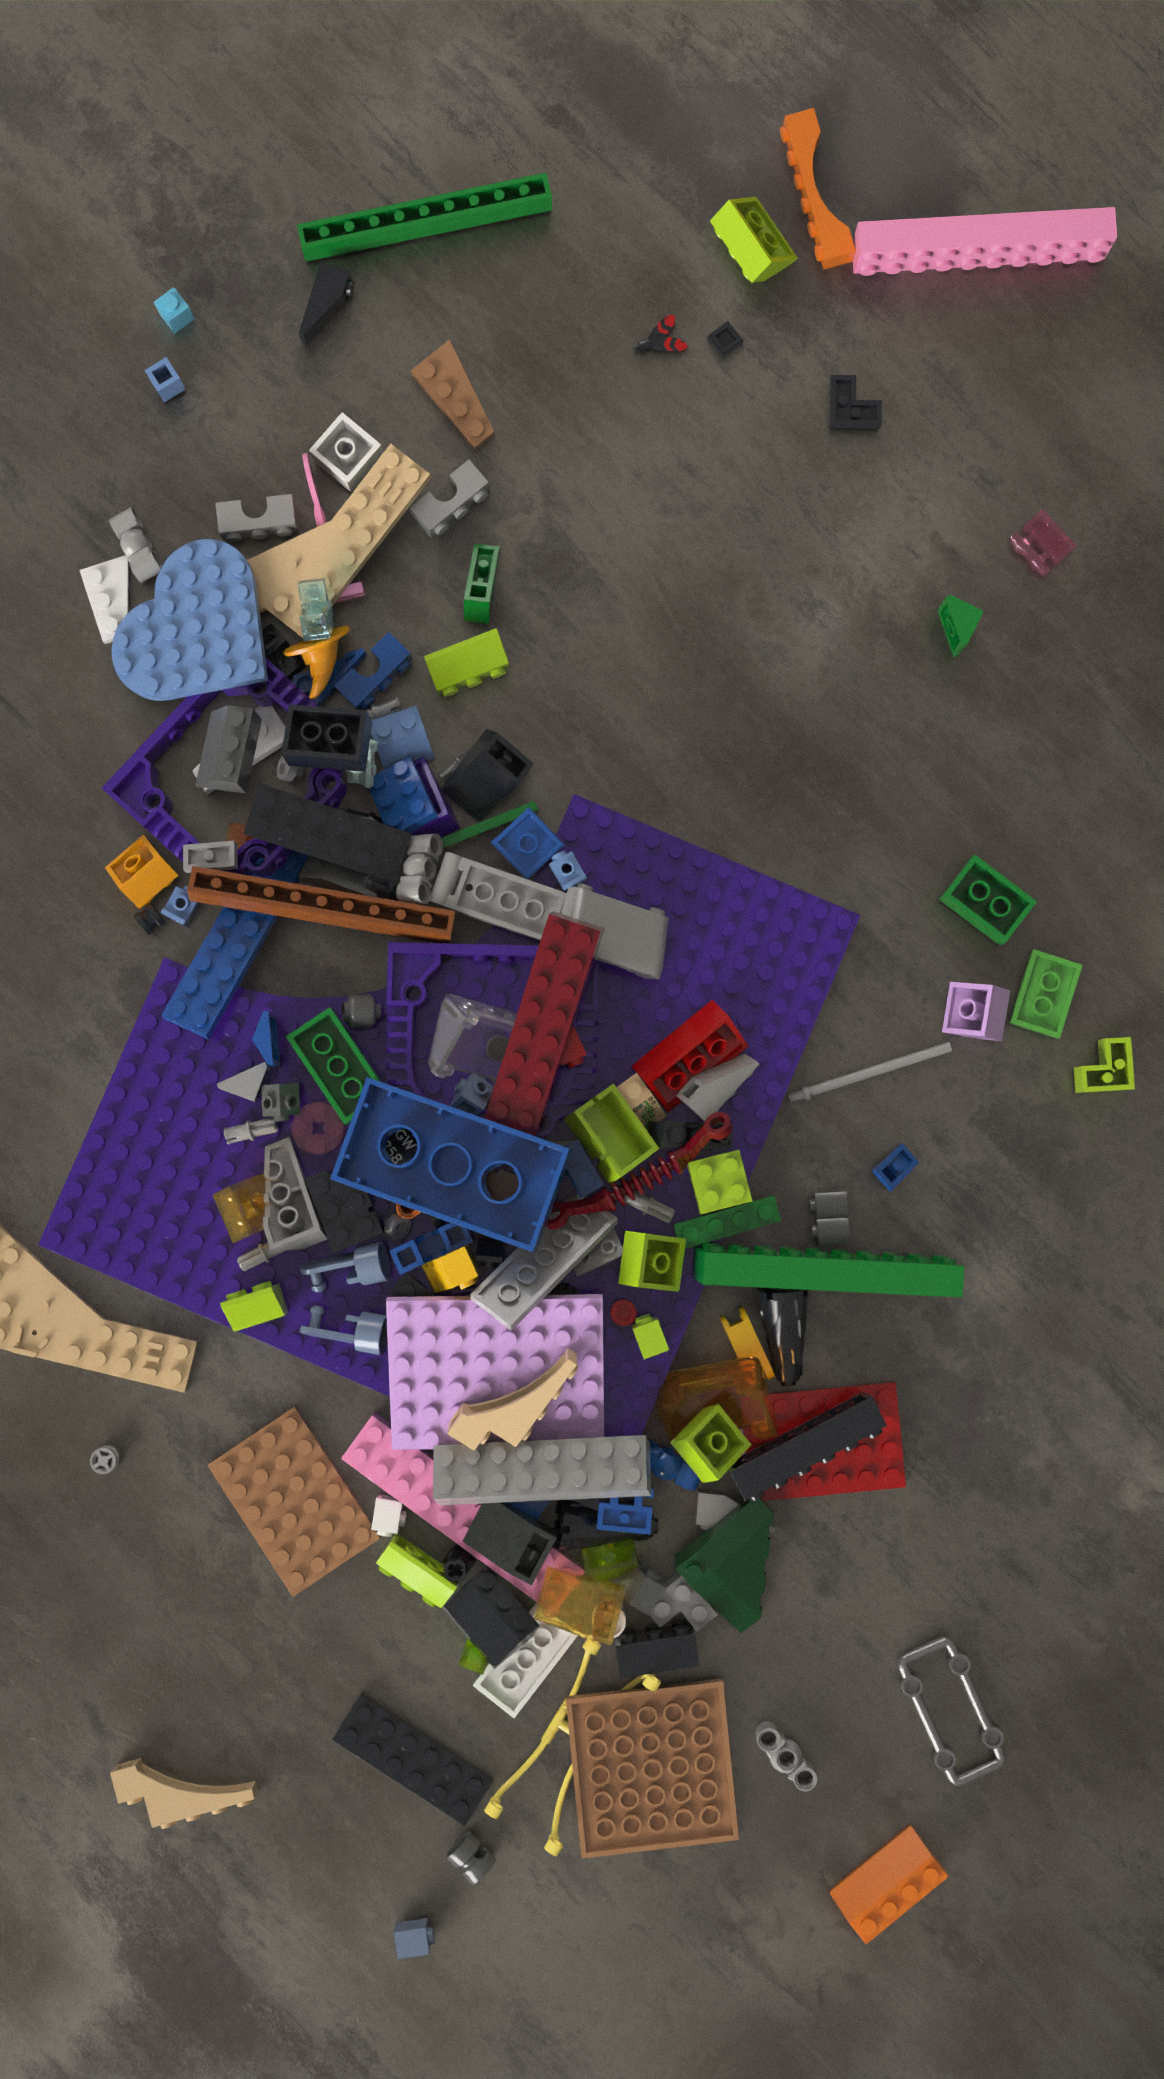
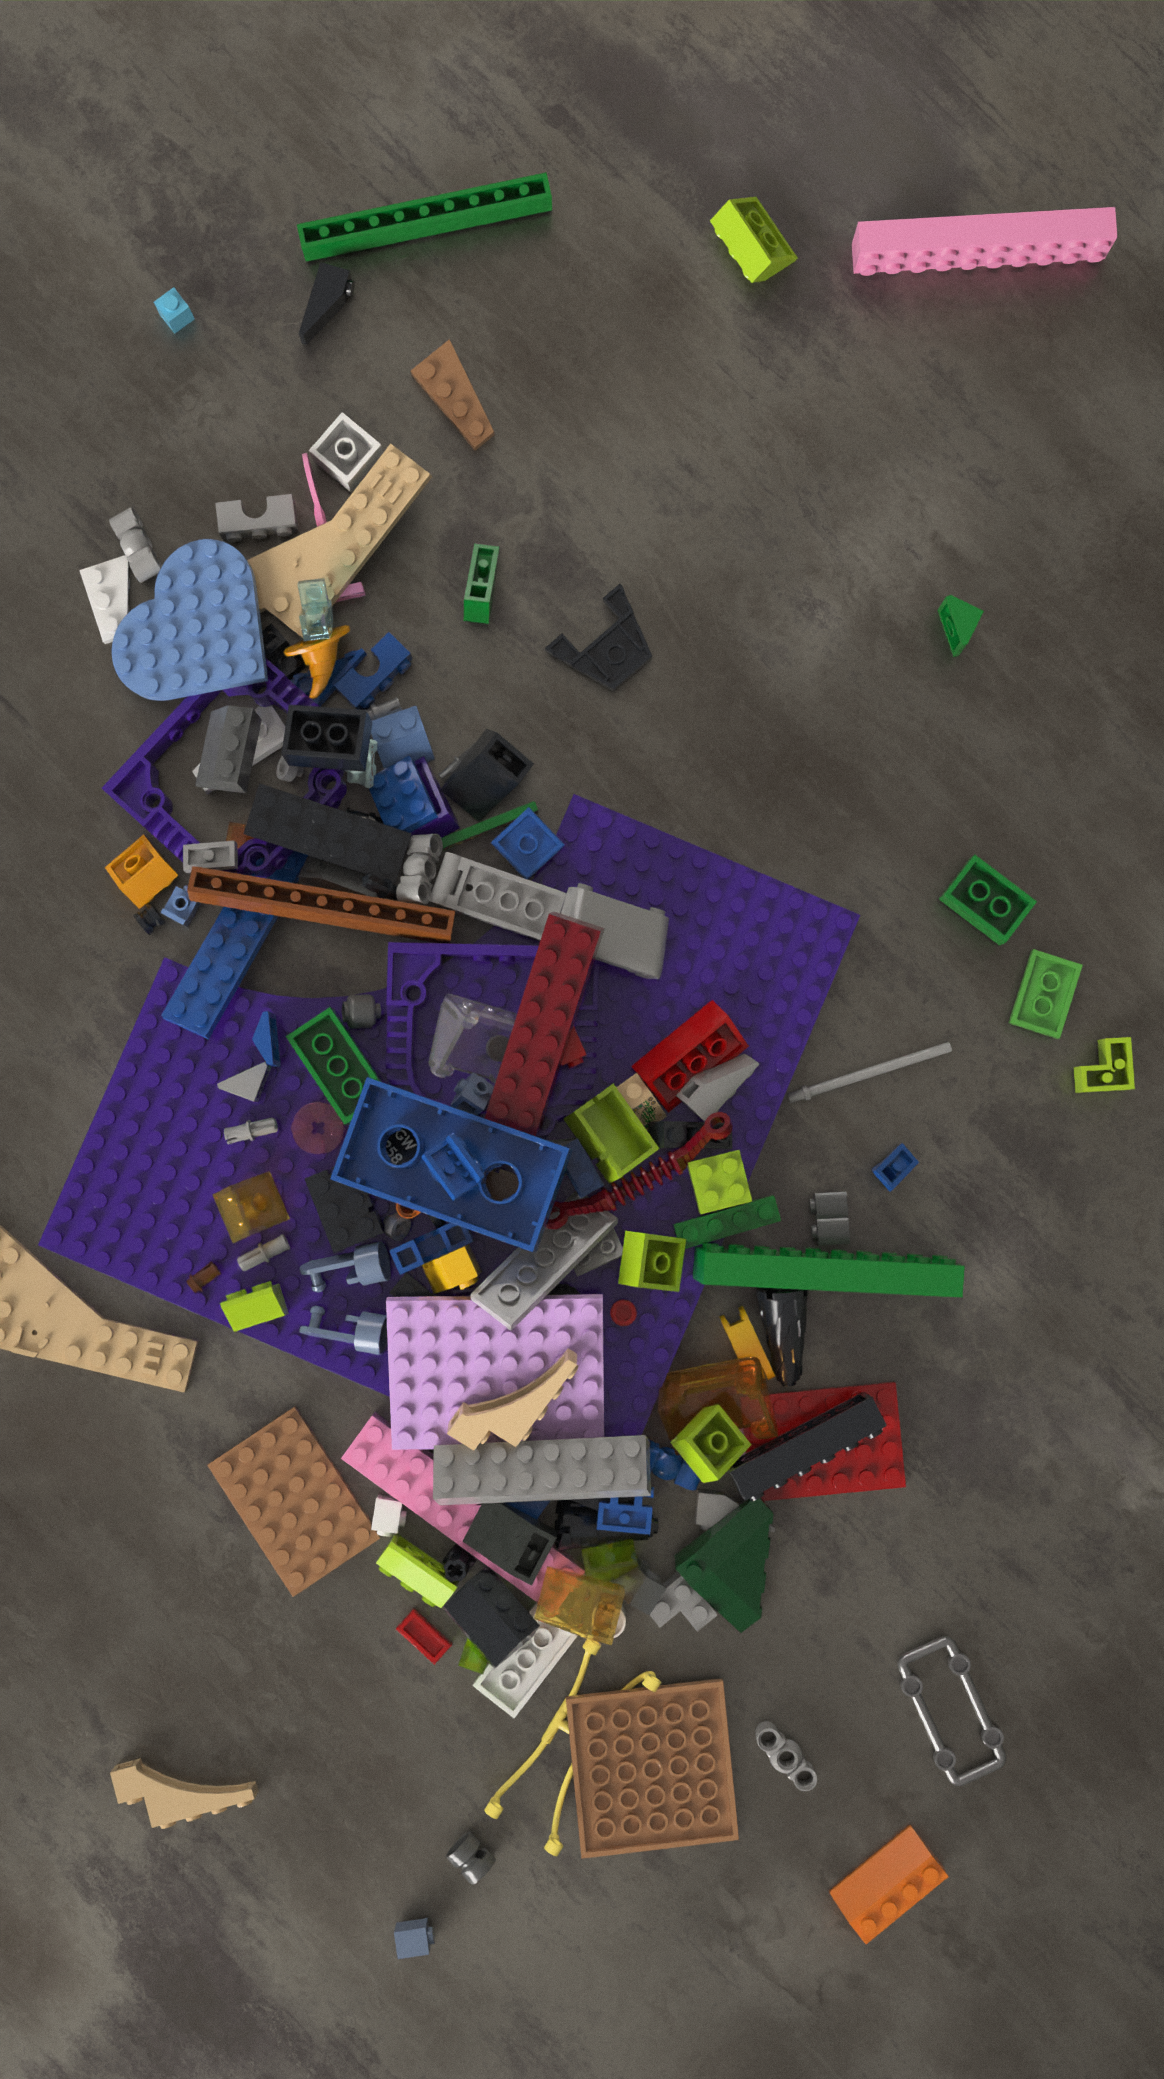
(100, 1462): light grey wheel -> none
(165, 379): medium blue brick -> none
(203, 1277): none -> reddish brown pin
(280, 1100): dark grey brick -> none
(289, 1210): light grey wedge -> none
(413, 1759): black plate -> none
(424, 1636): none -> red tile
(436, 515): light grey arch -> none
(454, 1166): none -> blue bracket
(467, 663): lime slope -> none
(489, 1251): black slope -> none
(567, 879): medium blue brick -> none
(615, 653): none -> black wing
(649, 1336): lime brick -> none
(651, 1207): light grey axle -> none
(656, 1649): black brick -> none
(658, 340): piece -> none
(725, 339): black tile -> none
(832, 237): orange arch -> none
(849, 412): black plate -> none
(976, 1011): lavender slope -> none
(1047, 537): clear pink plate -> none

